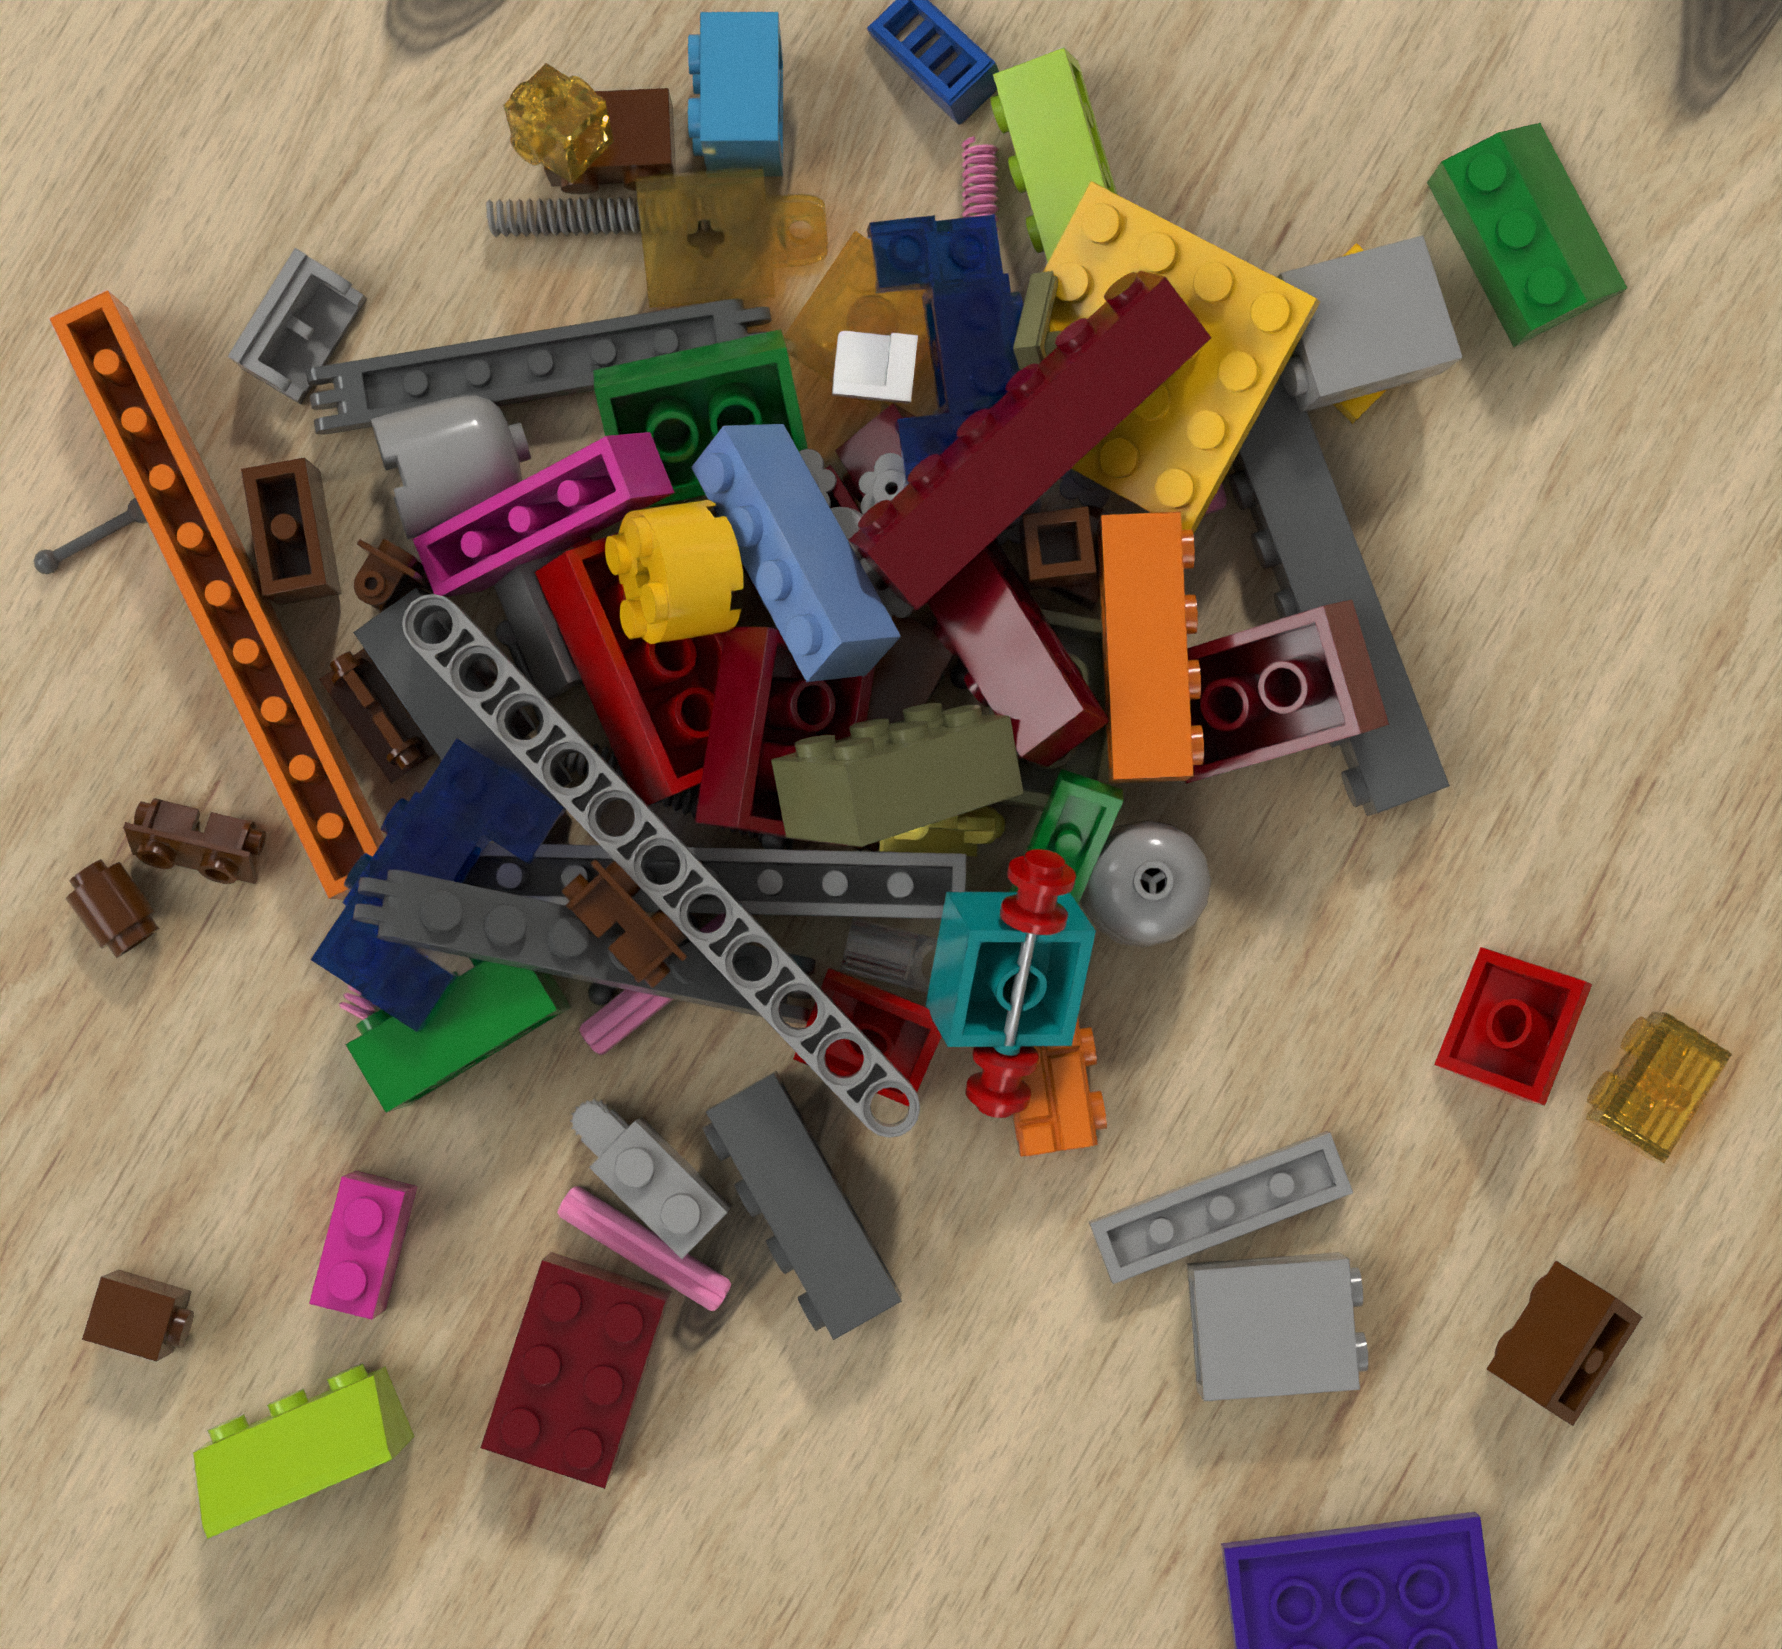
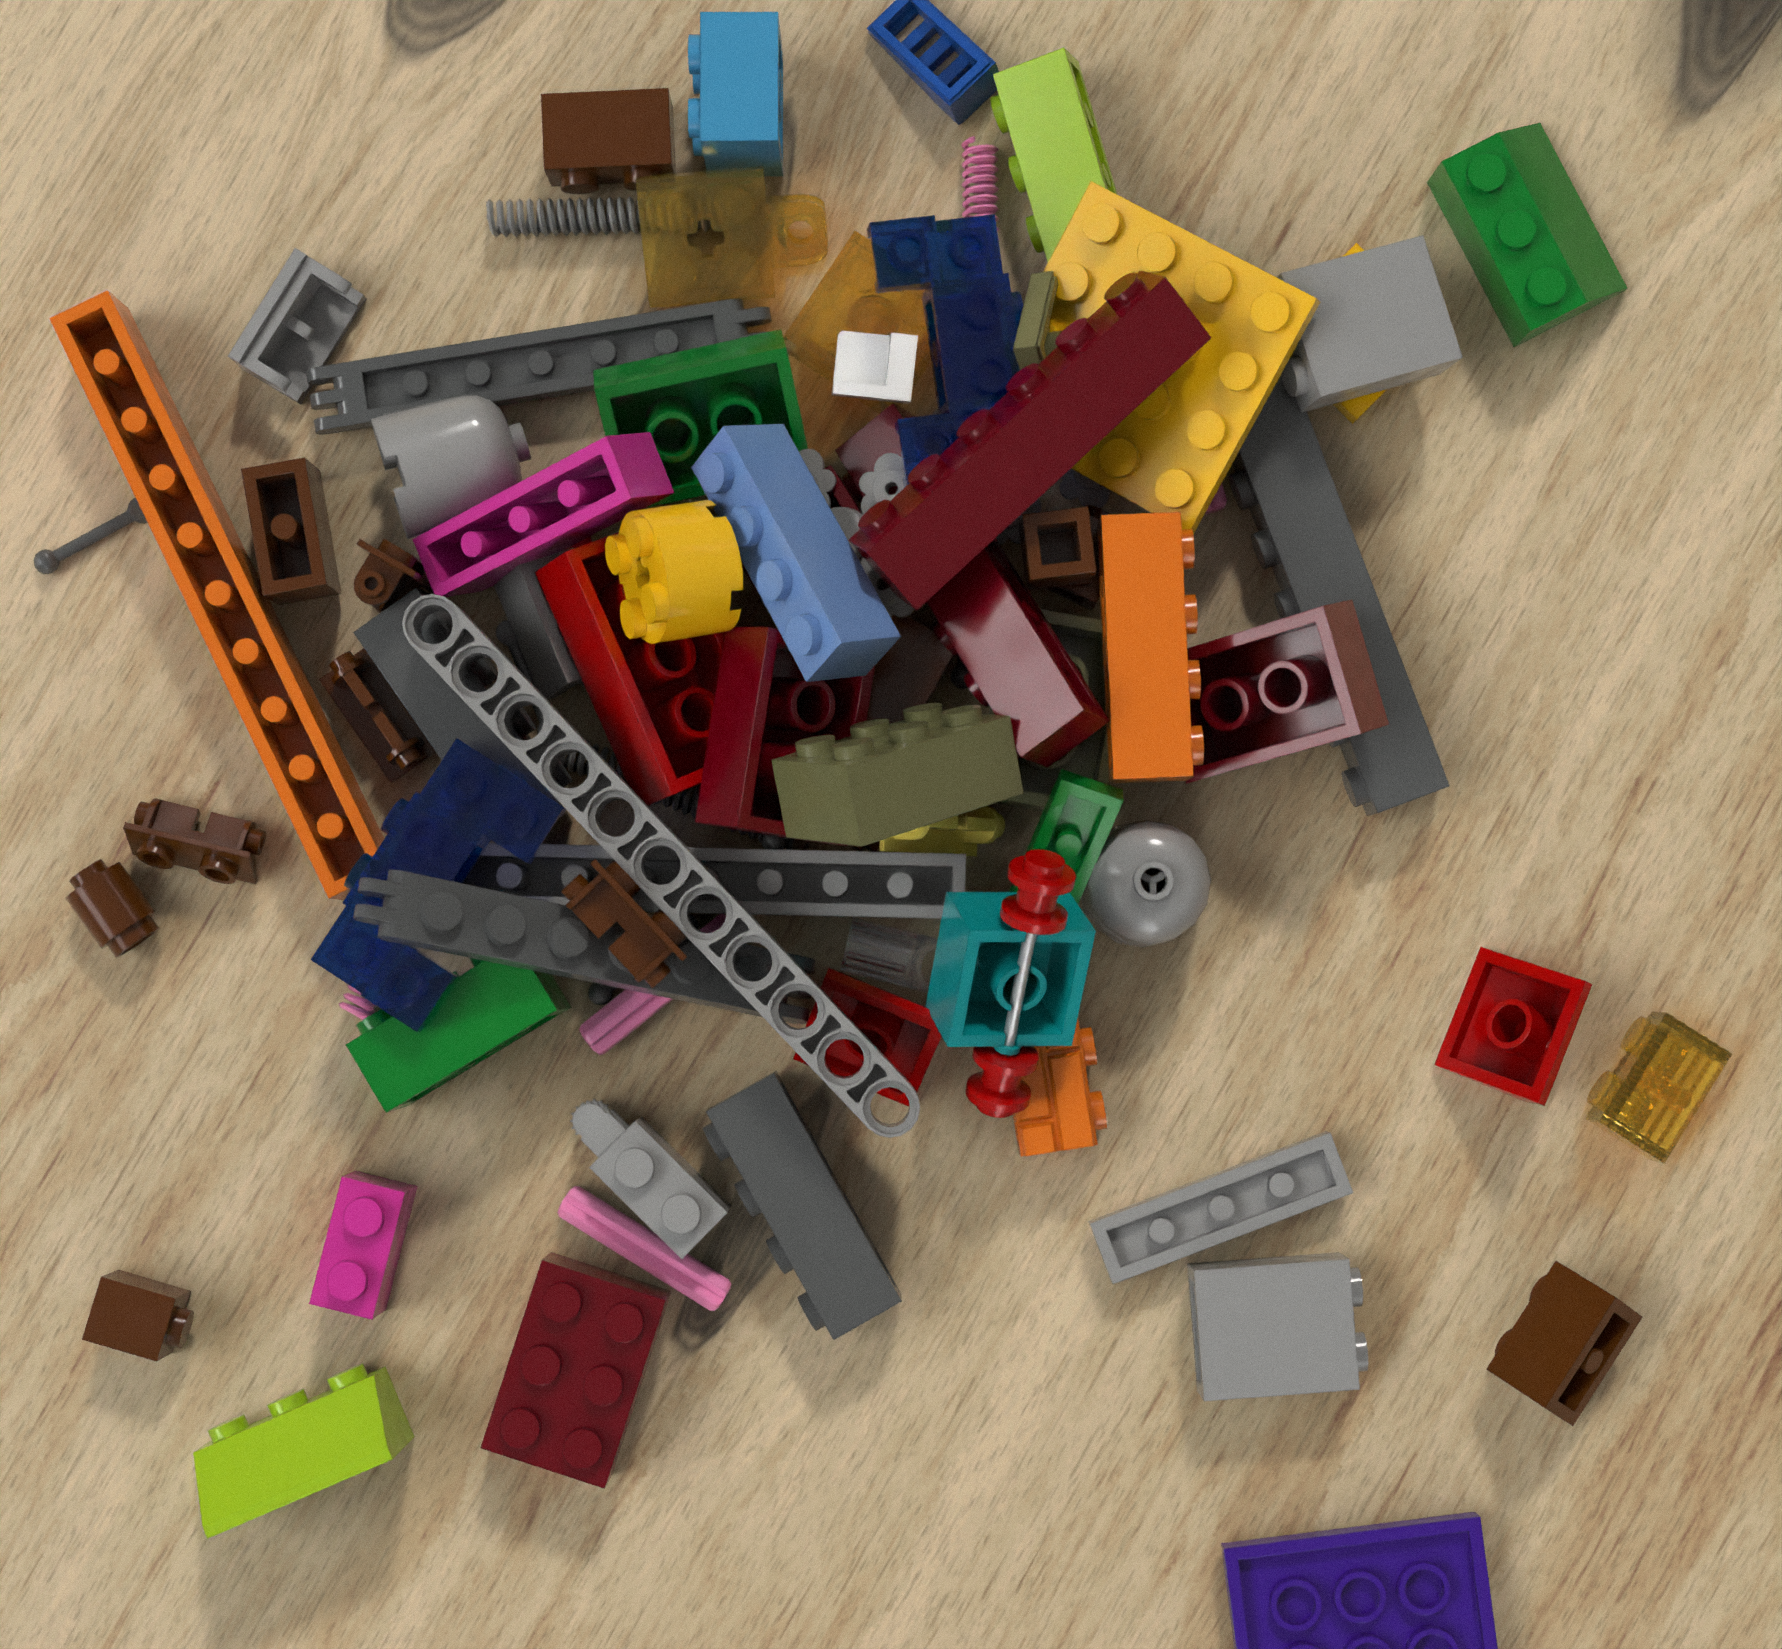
(558, 122): clear yellow brick -> none

